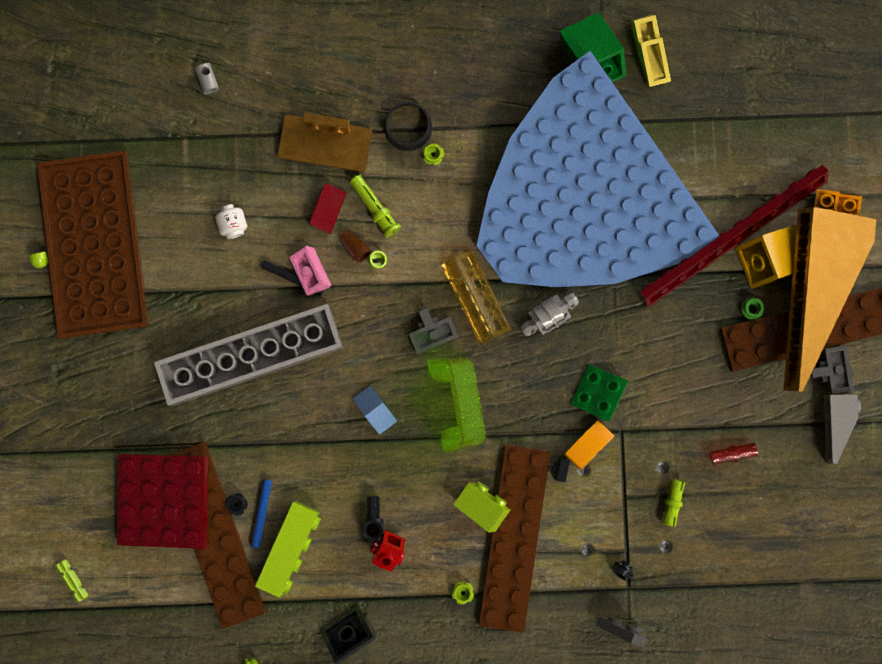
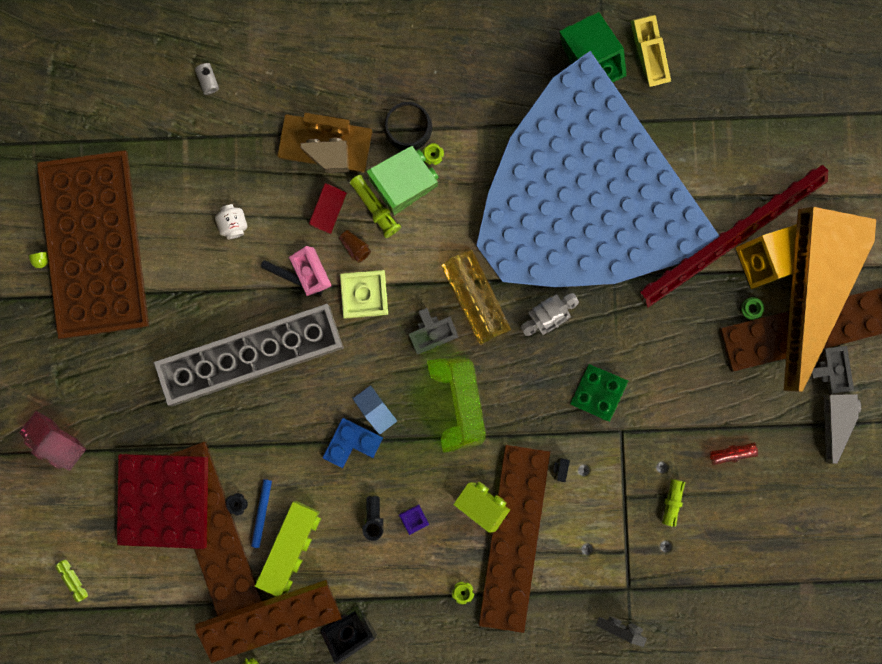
(51, 442): none -> clear pink brick
(268, 621): none -> reddish brown plate
(329, 156): none -> dark tan slope
(348, 437): none -> blue plate
(364, 294): none -> yellowish green tile
(377, 255): lime hinge -> none
(388, 551): red brick -> none
(403, 179): none -> slope
(414, 519): none -> dark purple tile
(589, 445): light orange slope -> none
(623, 570): black plate -> none
(838, 202): light orange slope -> none

